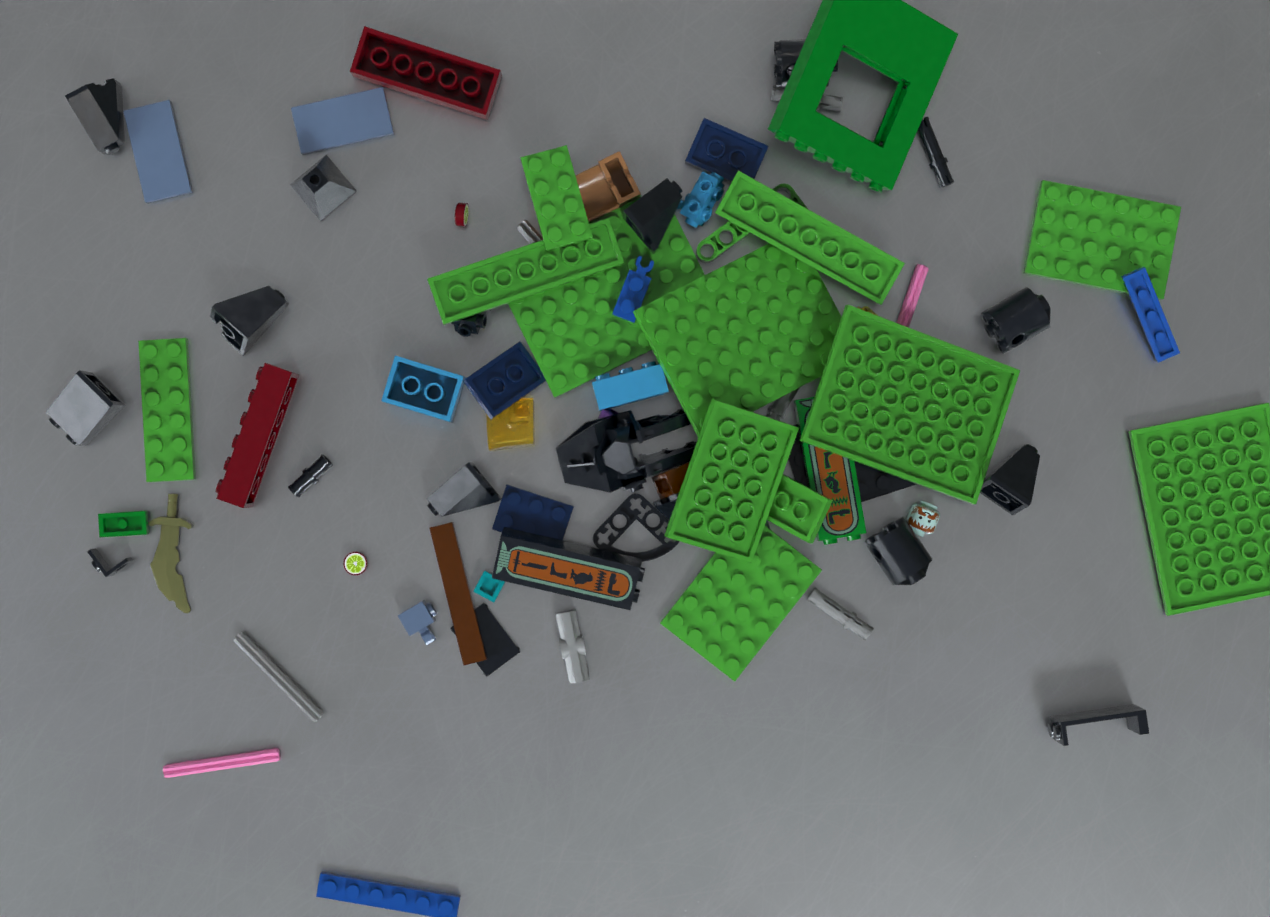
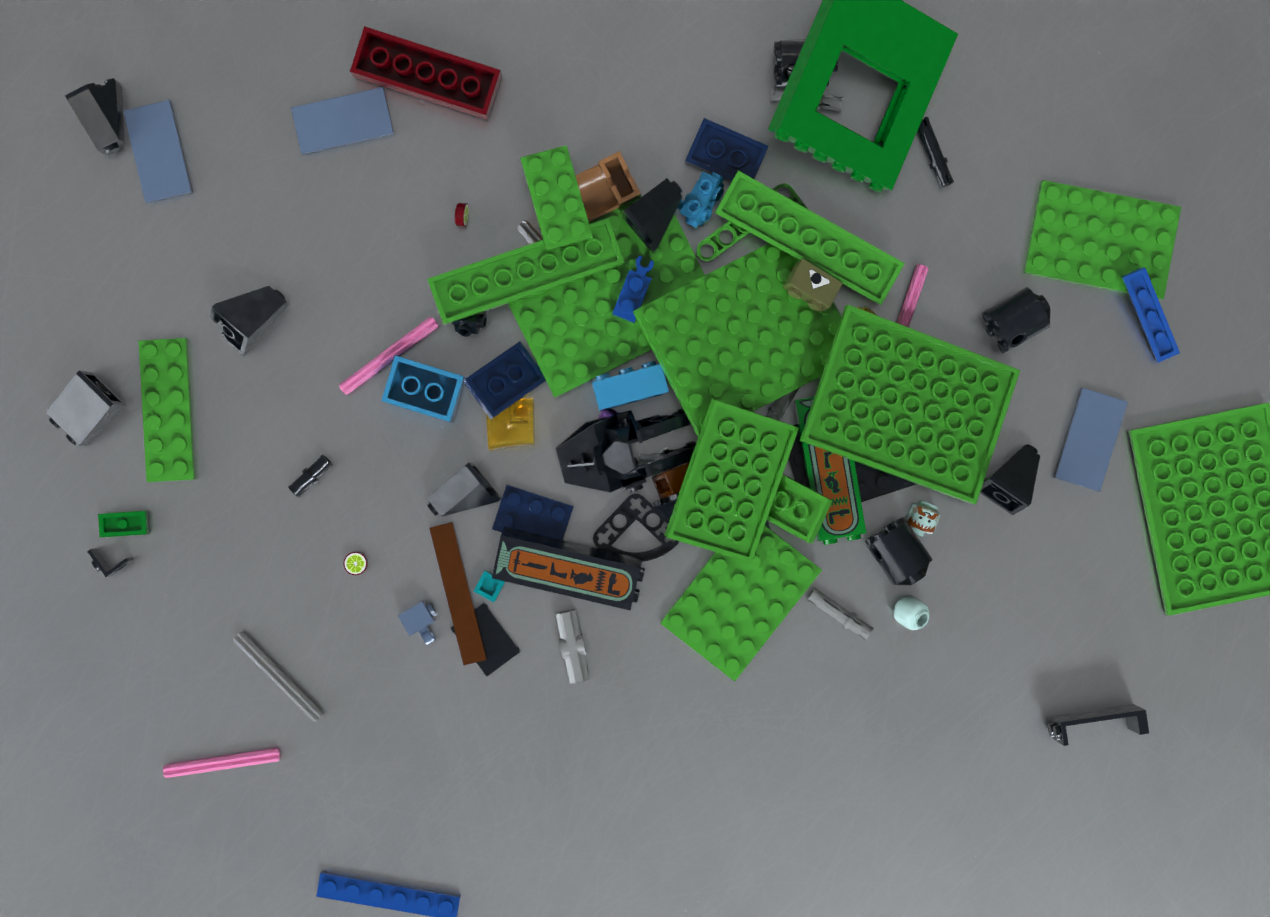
(167, 556): olive sword -> none
(257, 436): dark red brick -> none
(323, 187): black slope -> none
(388, 355): none -> bright pink axle
(812, 285): none -> olive brick
(911, 613): none -> light aqua head
(1090, 439): none -> sand blue tile

